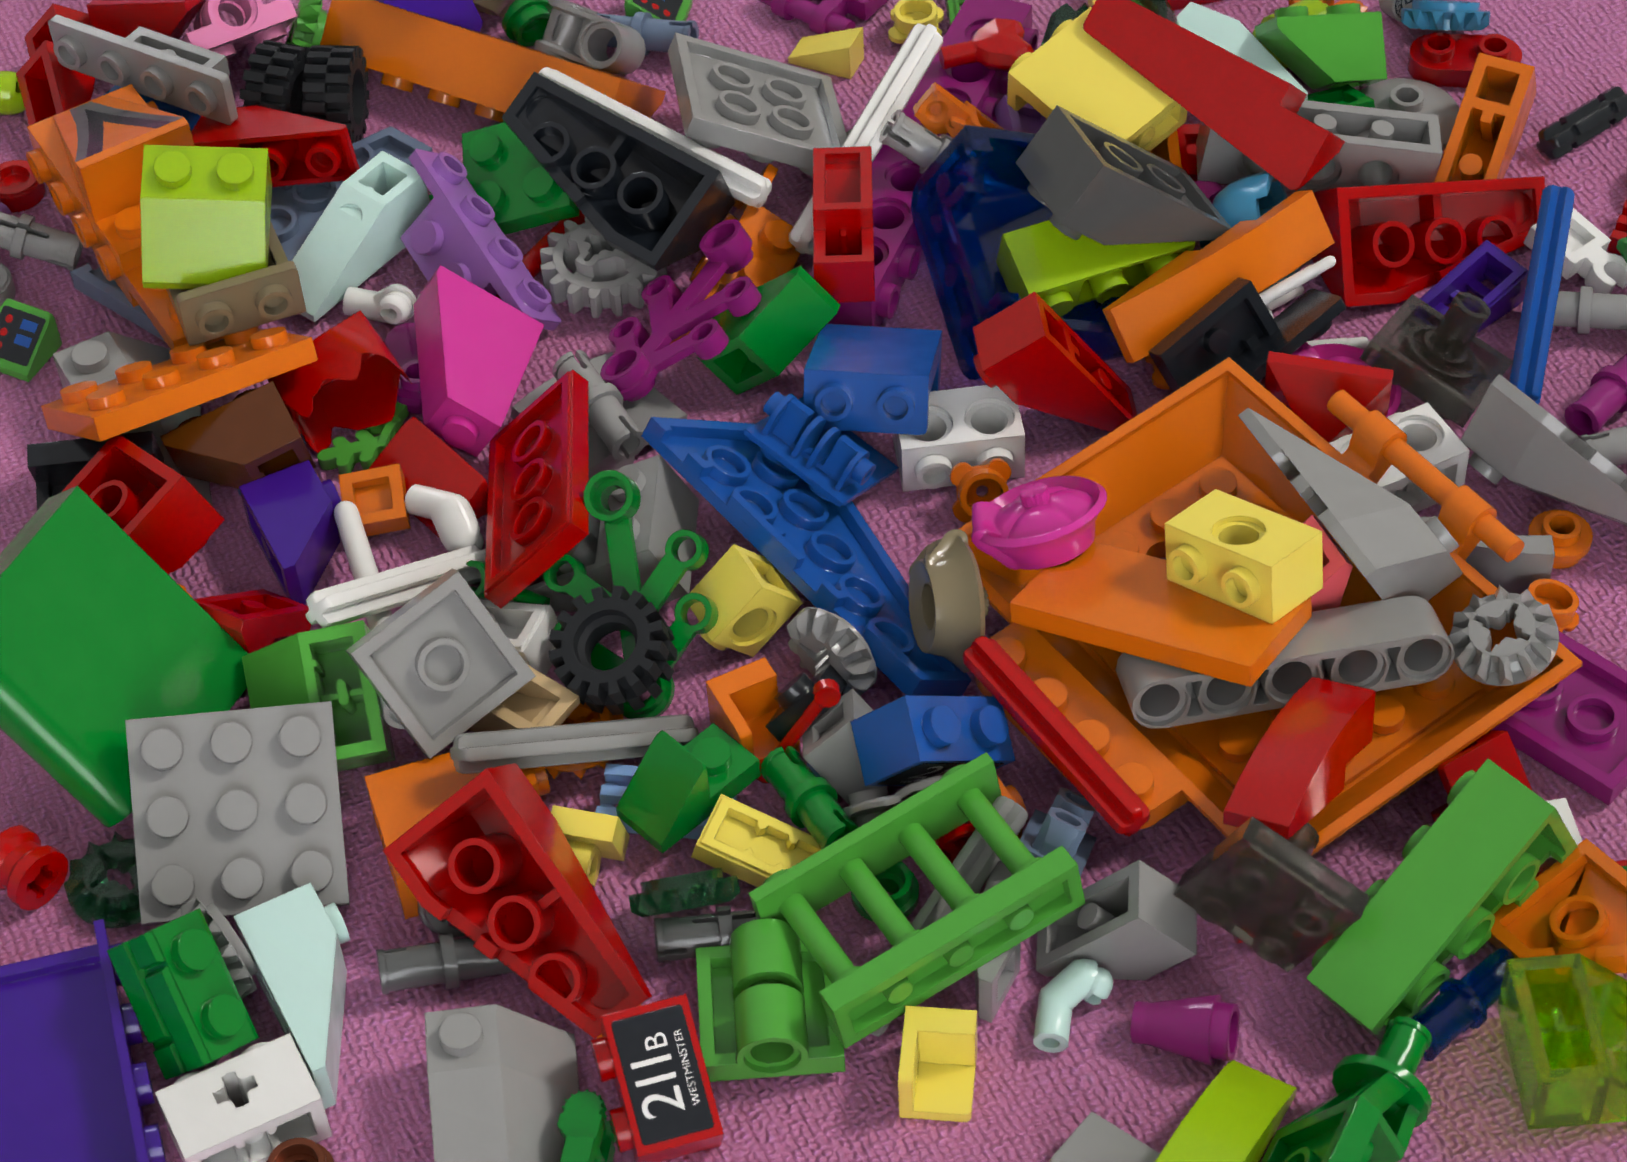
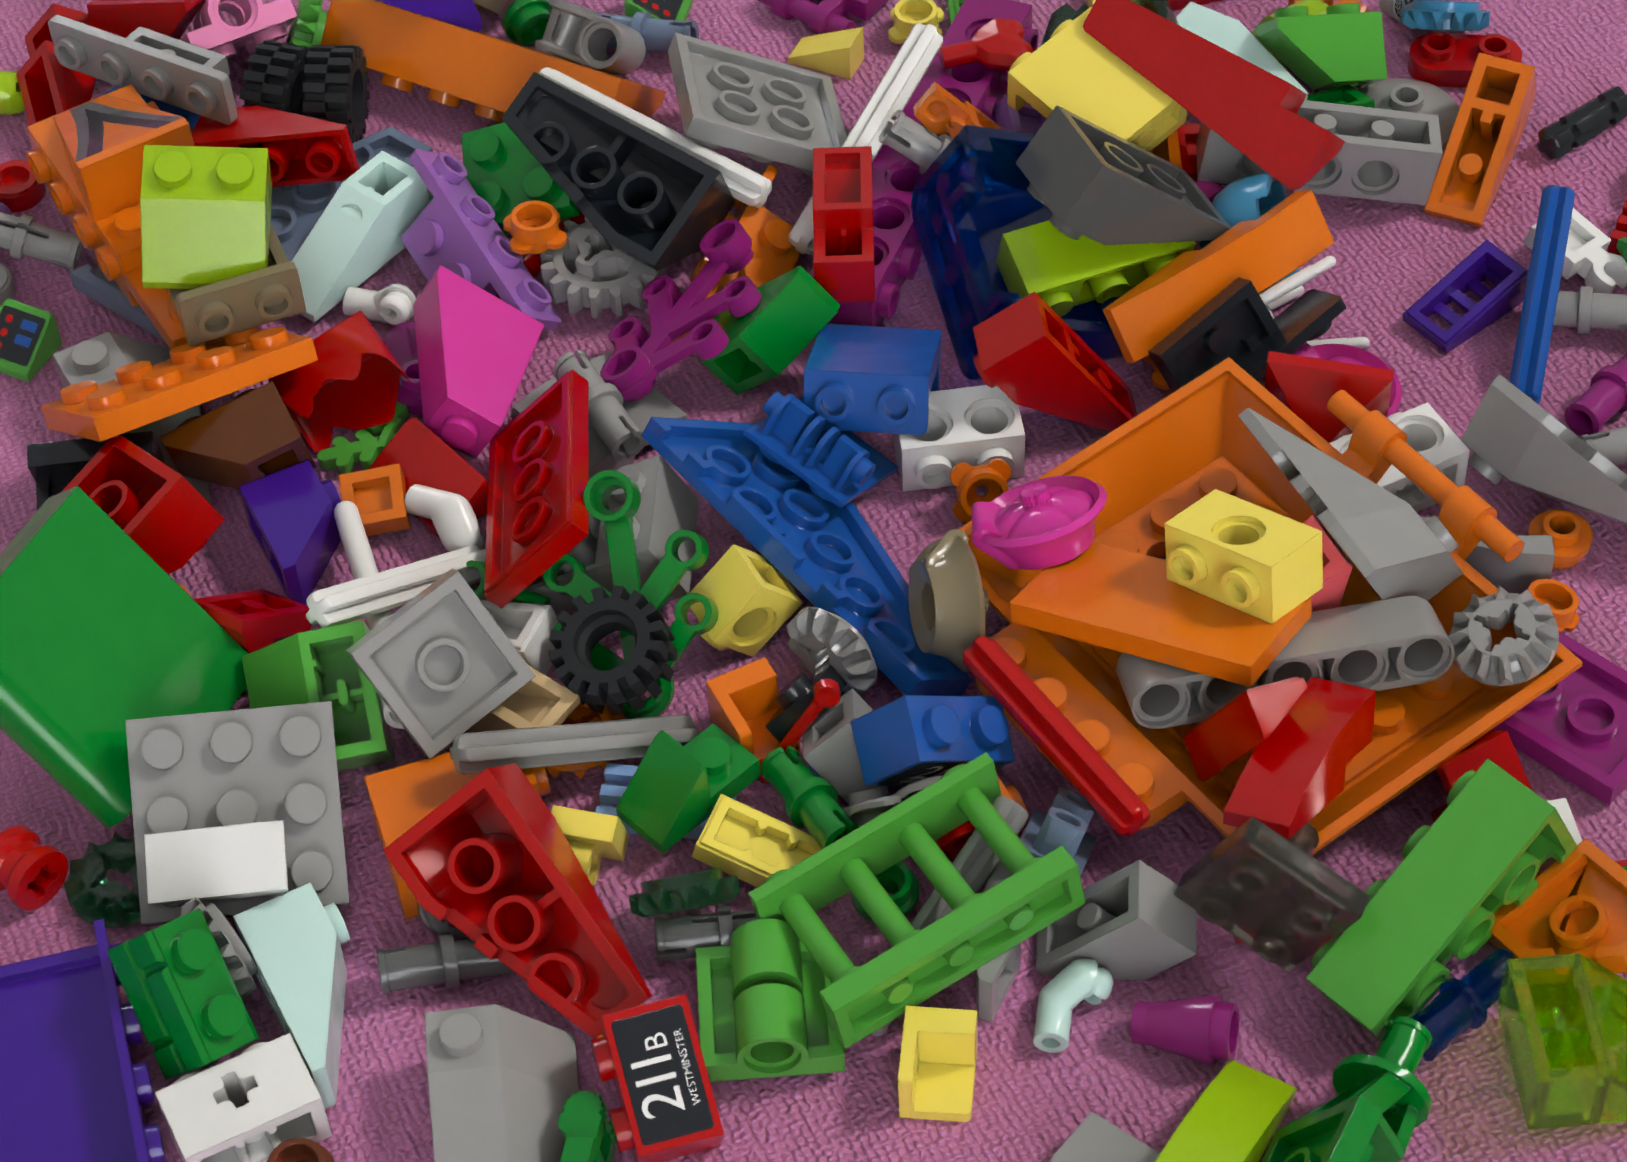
(216, 863): none -> white slope
(534, 228): none -> orange plate
(1240, 725): none -> red slope
(1415, 233): red wedge -> none
(1439, 354): clear smoke plate -> none

